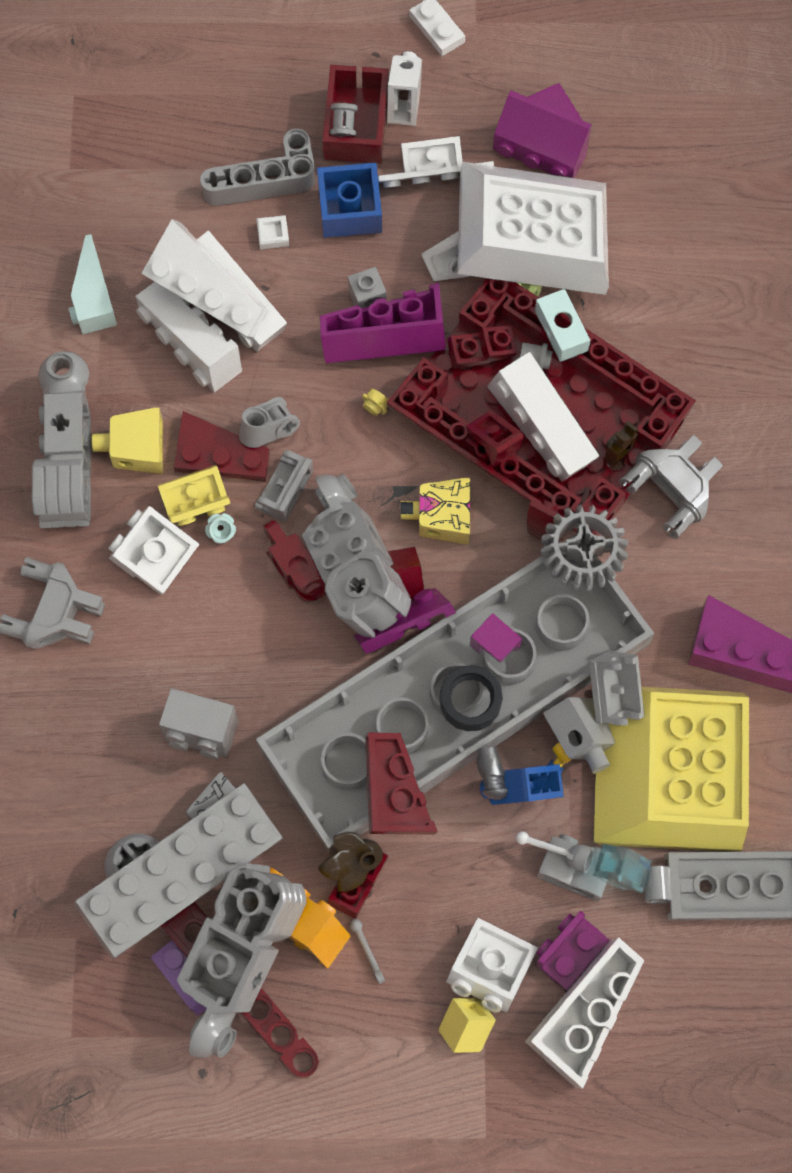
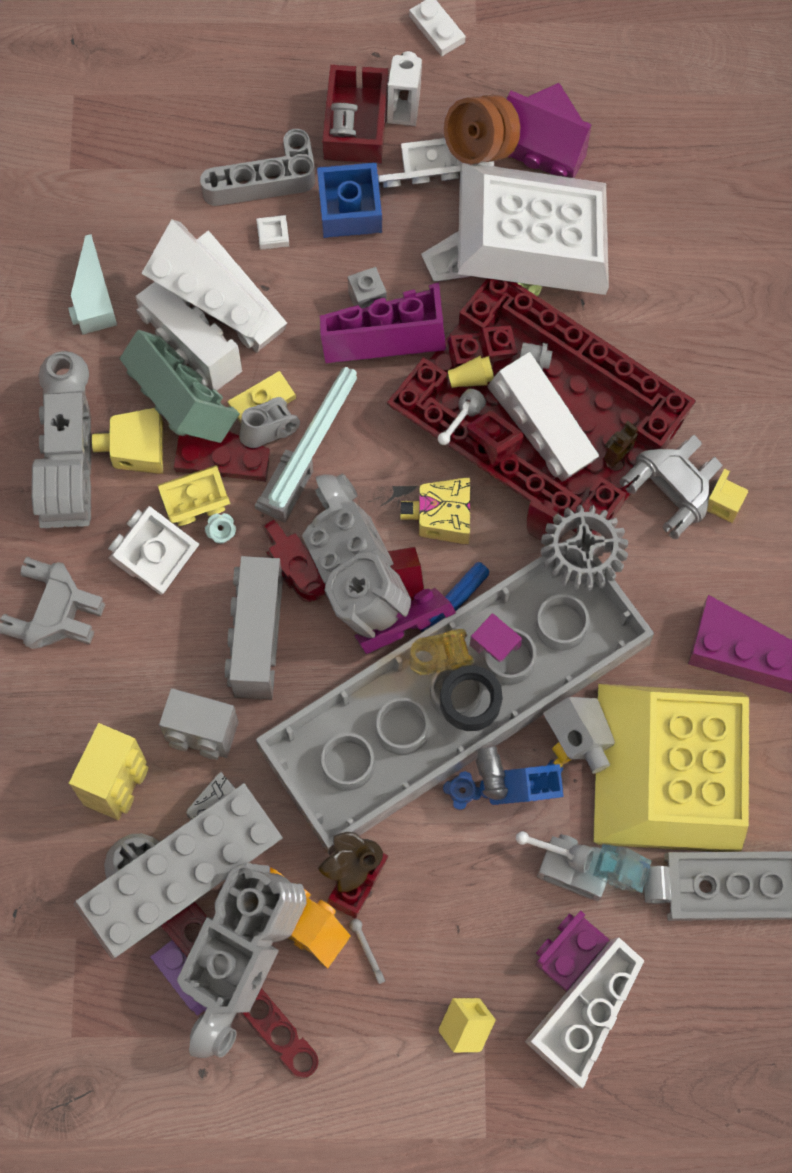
(109, 772): none -> light yellow brick
(176, 389): none -> sand green wedge
(256, 627): none -> light grey piece
(262, 392): none -> light yellow plate
(312, 438): none -> light aqua axle
(375, 402): light yellow plate -> none
(392, 790): dark red wing -> none
(447, 649): none -> clear yellow piece
(463, 589): none -> blue axle
(464, 781): none -> blue plate
(470, 408): none -> hinge
(472, 373): none -> light yellow cone
(481, 129): none -> dark orange wheel
(491, 966): white plate -> none
(565, 341): light aqua piece -> none
(616, 688): light grey hinge -> none
(726, 498): none -> light yellow panel

